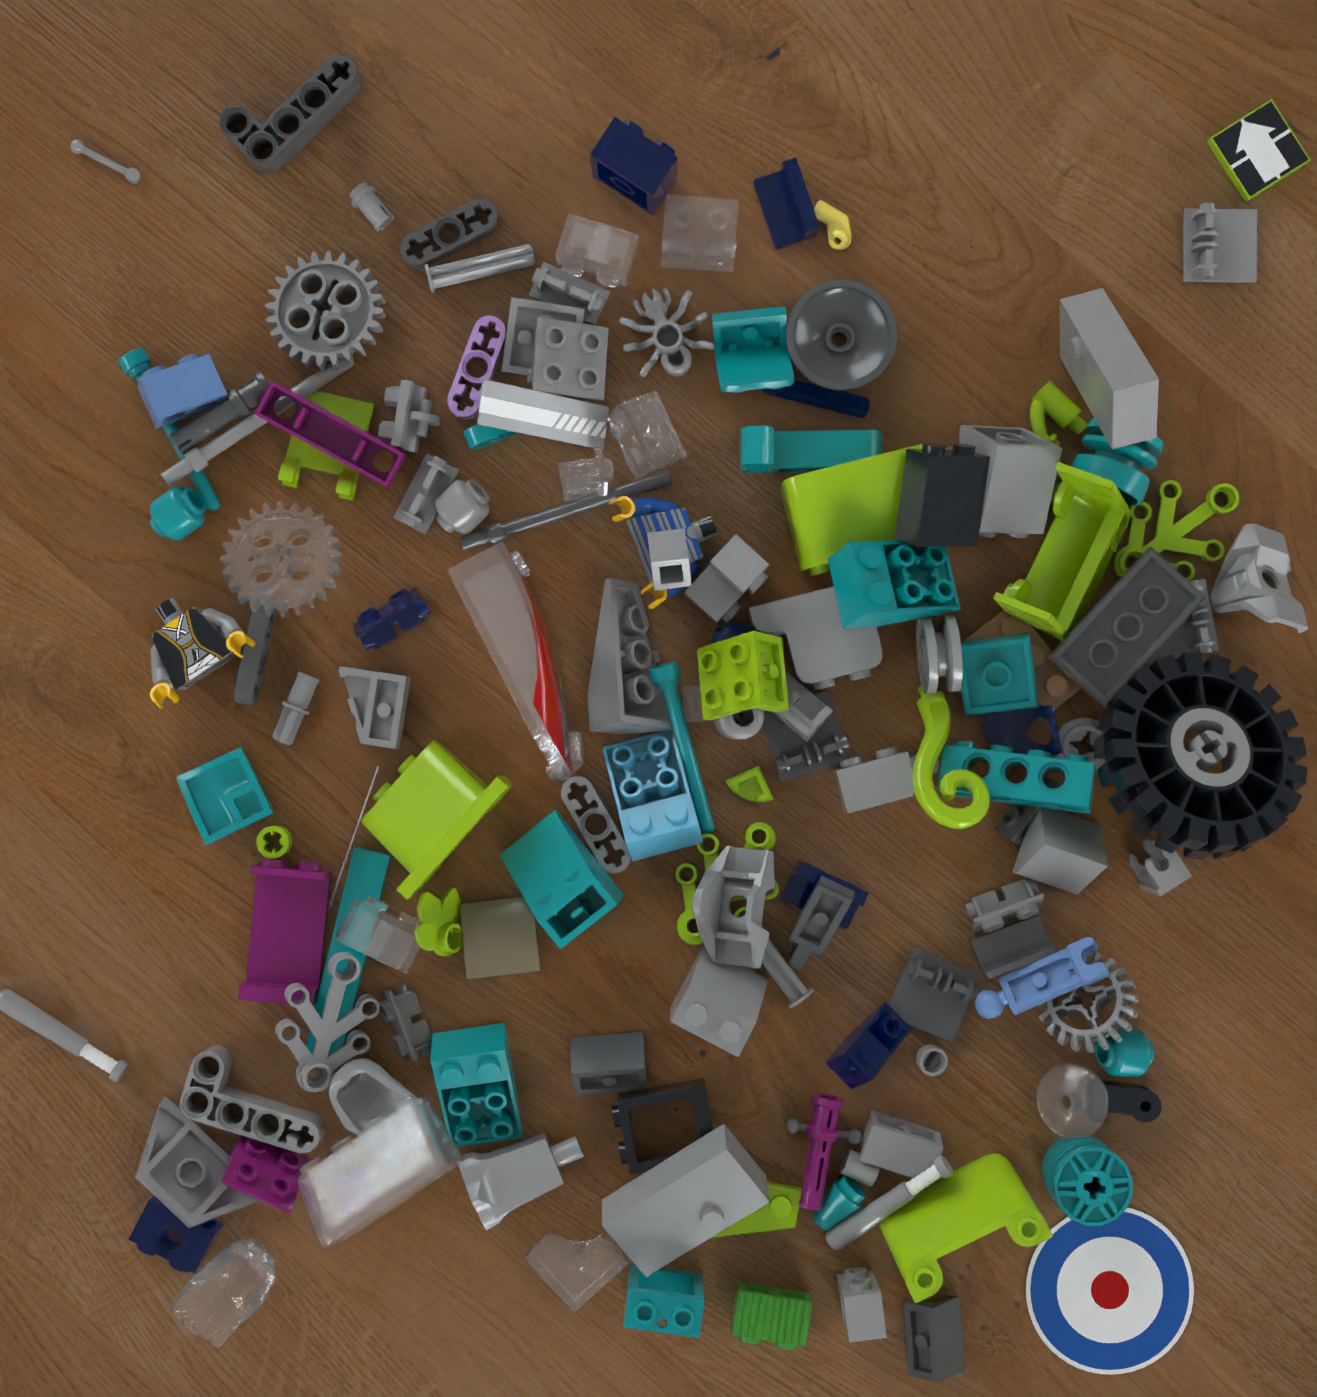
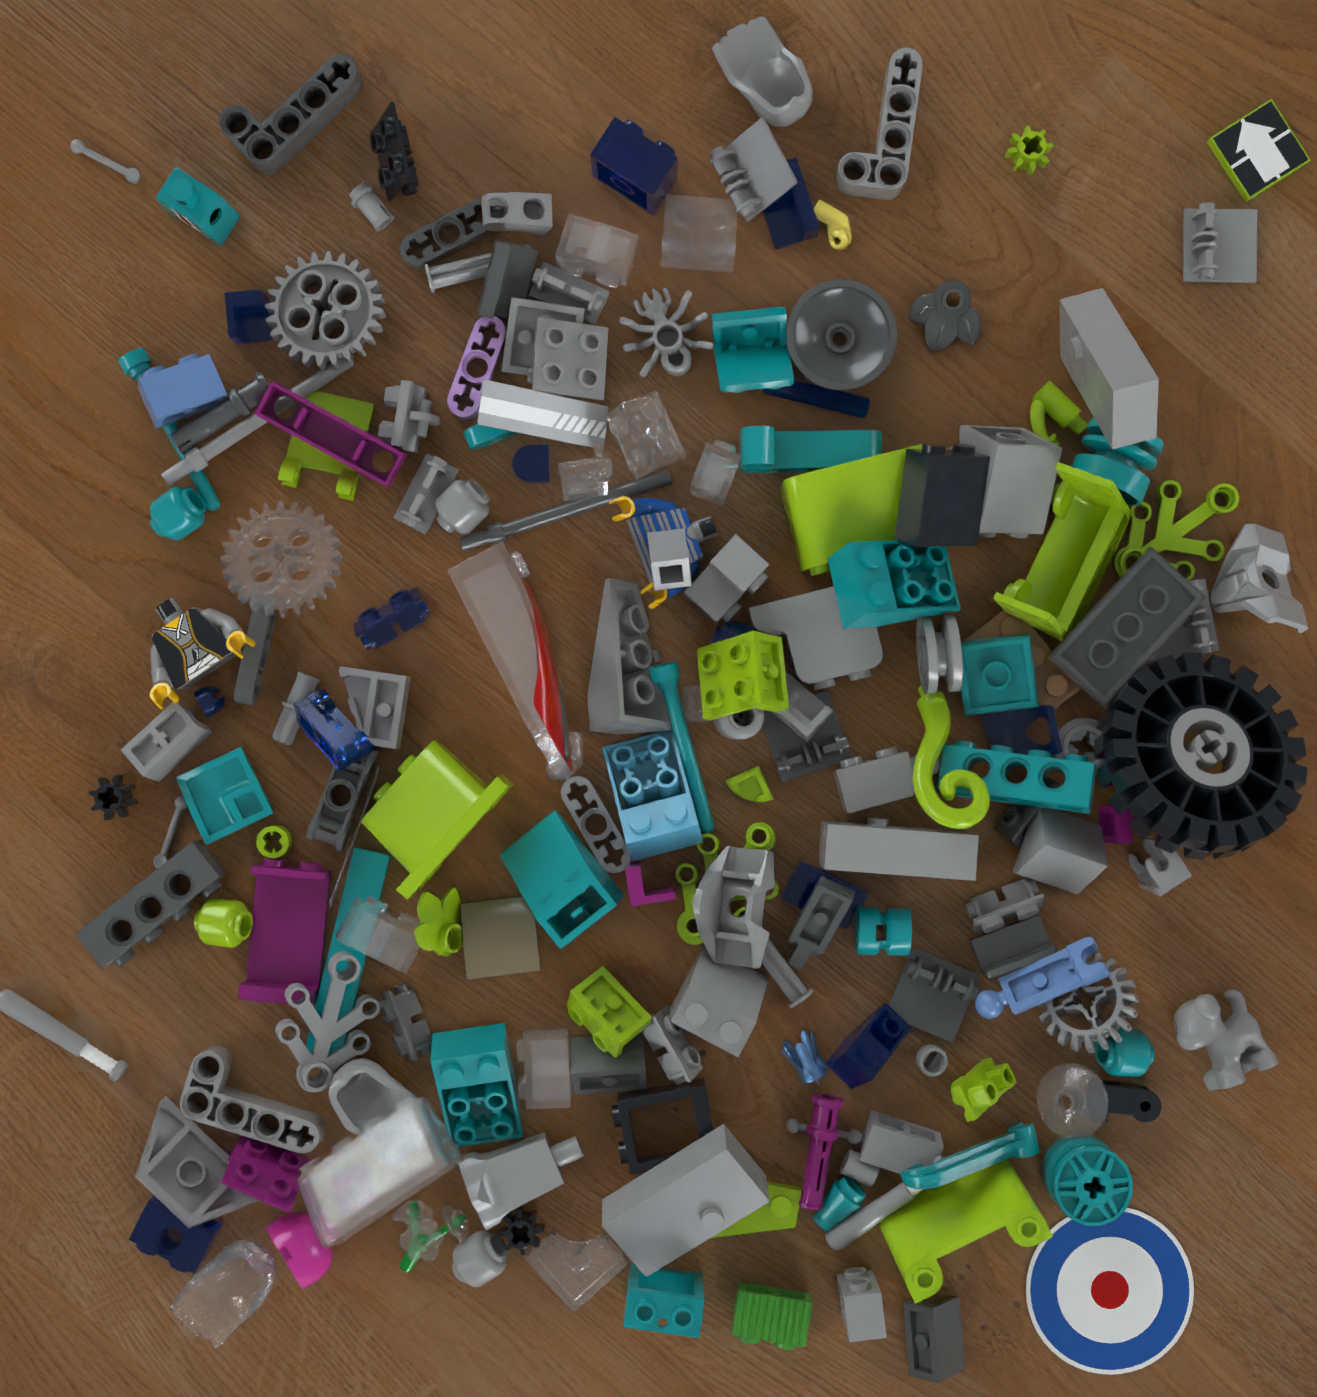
(103, 935): none -> dark grey brick
(106, 804): none -> black gear
(162, 858): none -> light grey hinge
(166, 741): none -> light grey hinge
(194, 204): none -> teal torso
(206, 701): none -> clear blue hinge
(223, 922): none -> lime head
(247, 316): none -> clear blue panel
(300, 1247): none -> dark pink cylinder
(331, 730): none -> clear blue hinge
(338, 817): none -> dark grey piece
(392, 145): none -> black hinge
(423, 1237): none -> clear plant
(479, 1258): none -> light grey head
(506, 277): none -> dark grey panel
(518, 212): none -> light grey leg
(524, 1239): none -> black gear
(532, 464): none -> clear blue tile
(546, 1068): none -> clear brick
(607, 1011): none -> lime bracket
(637, 891): none -> magenta panel
(681, 1059): none -> light grey hinge
(715, 472): none -> clear brick
(753, 170): none -> light grey hinge
(765, 72): none -> light grey hair
(806, 1059): none -> flat silver piece
(890, 124): none -> light grey beam
(895, 931): none -> teal wheel
(897, 850): none -> light grey brick
(946, 322): none -> dark grey plate
(981, 1087): none -> lime hips
(1018, 1142): none -> teal piece
(1037, 142): none -> lime gear
(1115, 826): none -> magenta tile
(1231, 1045): none -> light grey animal

